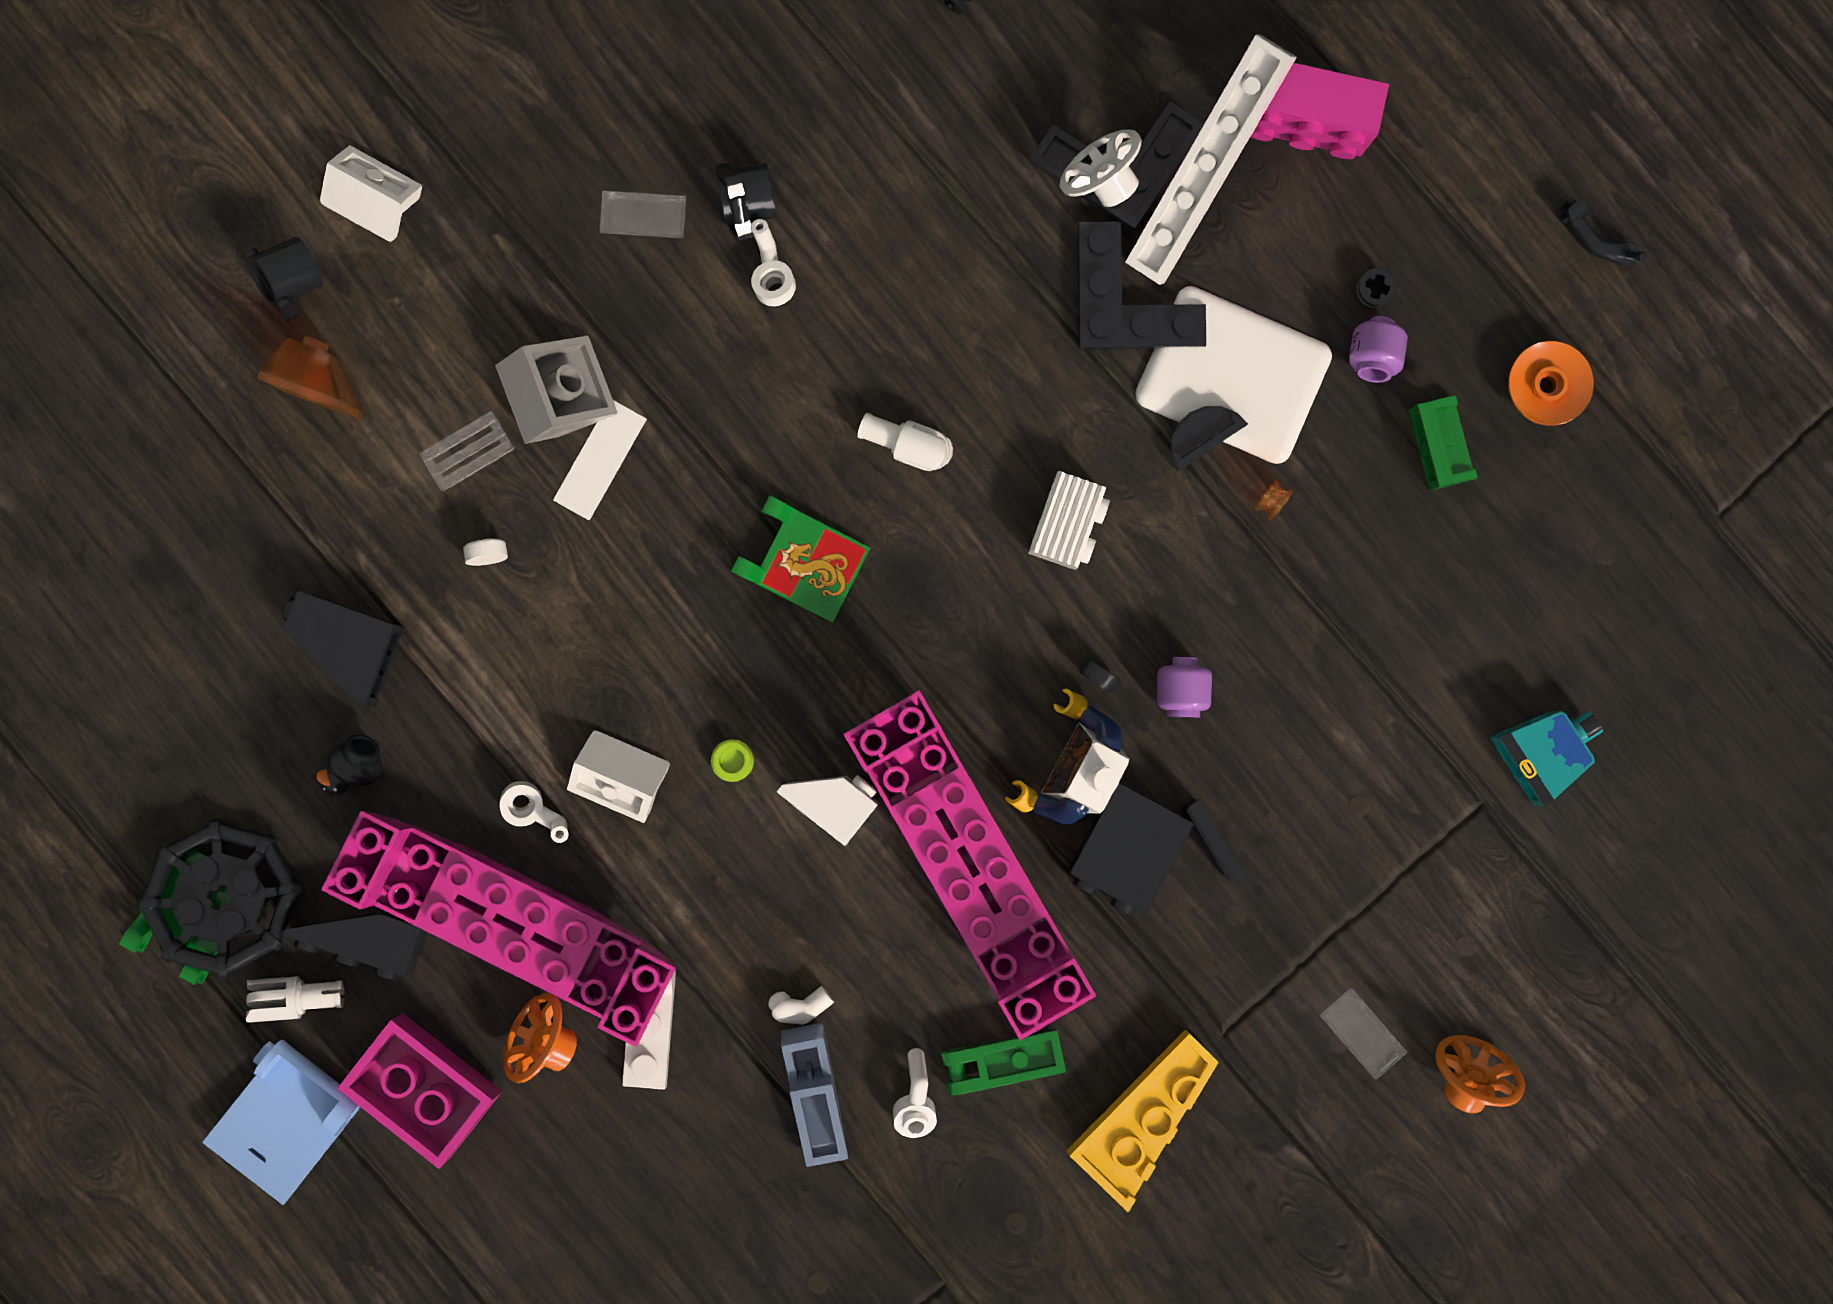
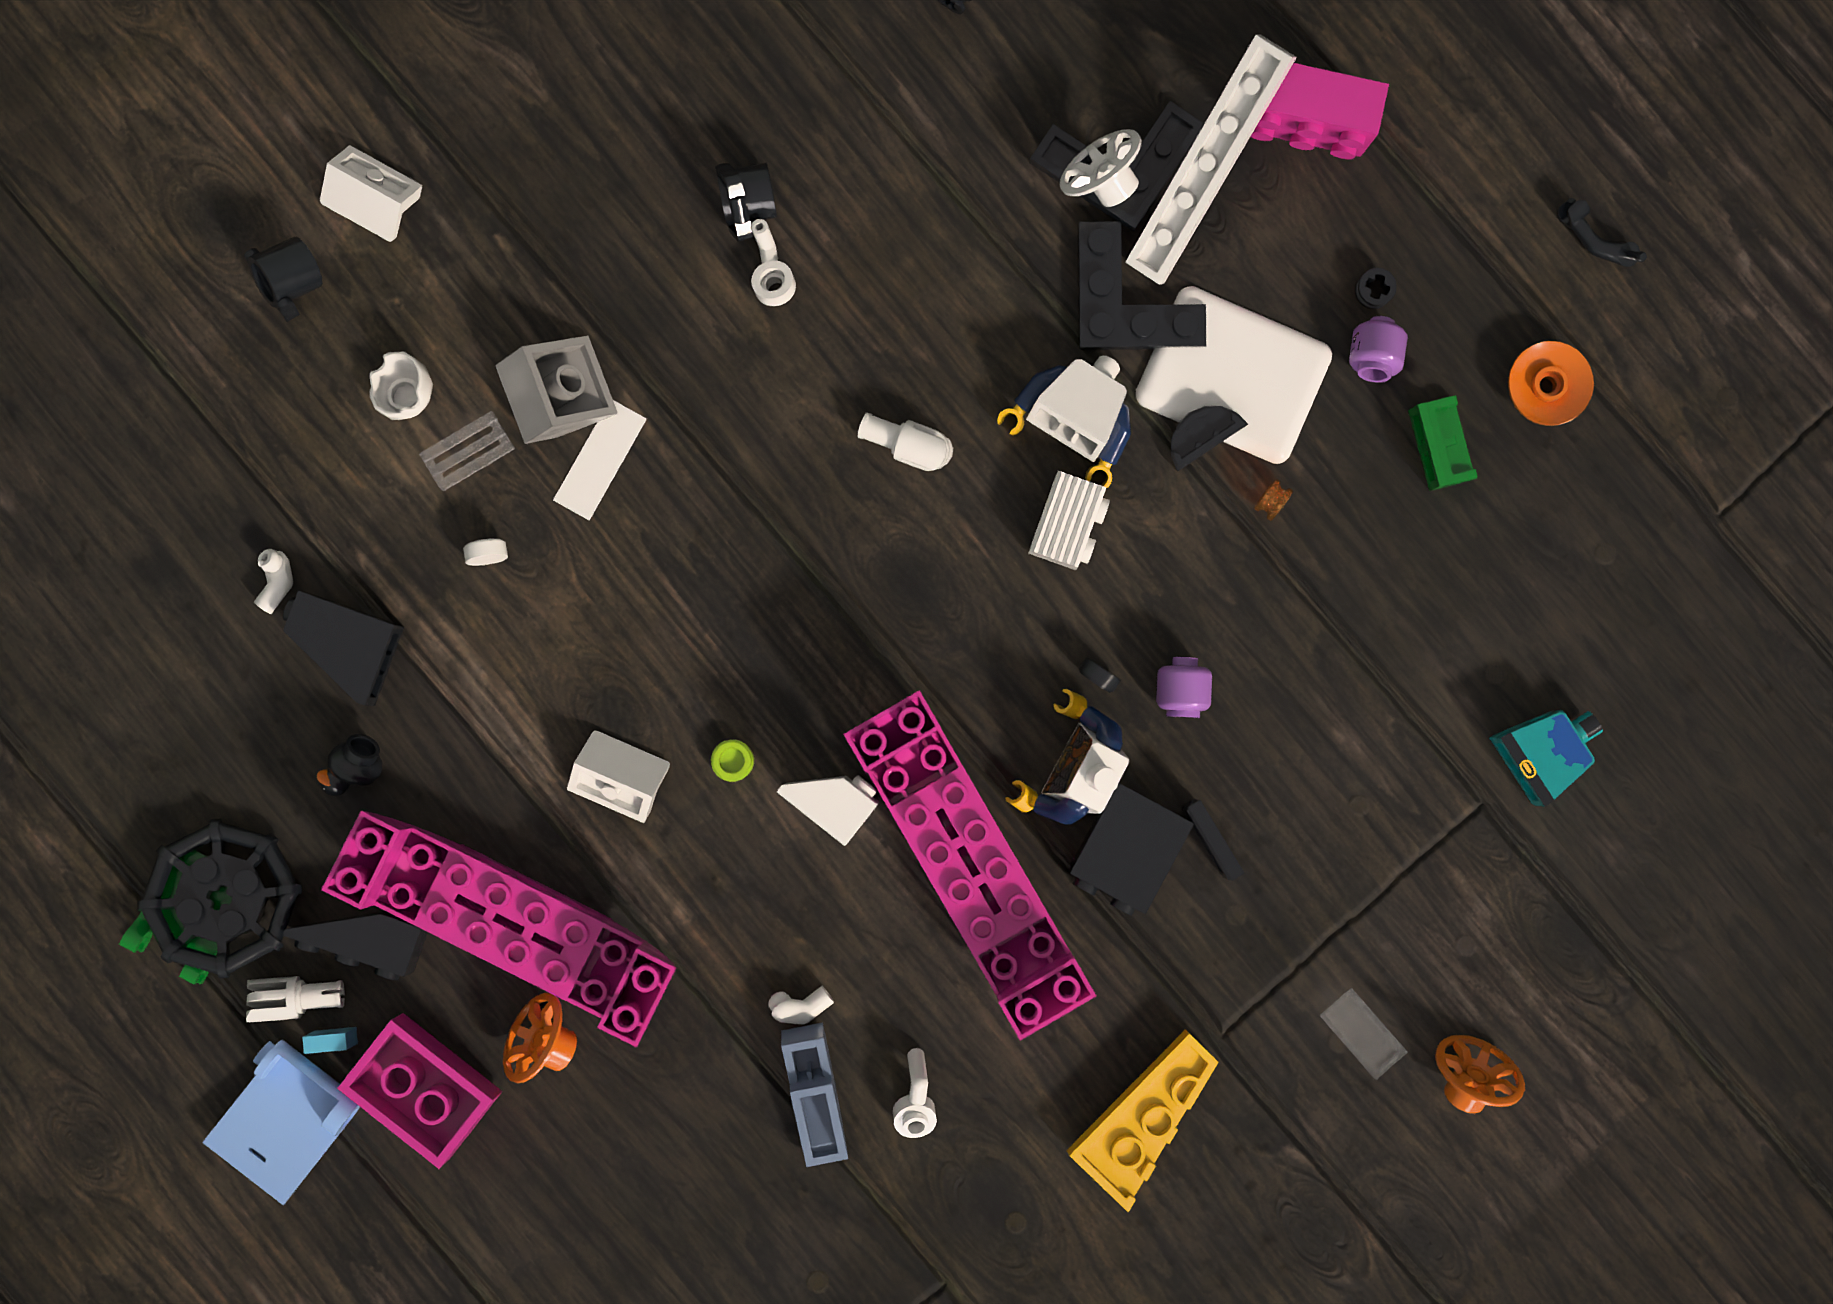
(278, 578): none -> white arm
(311, 375): clear orange slope -> none
(330, 1040): none -> medium azure tile
(400, 386): none -> white hair
(533, 811): white plate -> none
(643, 214): clear tile -> none
(649, 1061): white plate -> none
(806, 562): flag -> none
(1004, 1062): green plate -> none
(1079, 408): none -> white torso

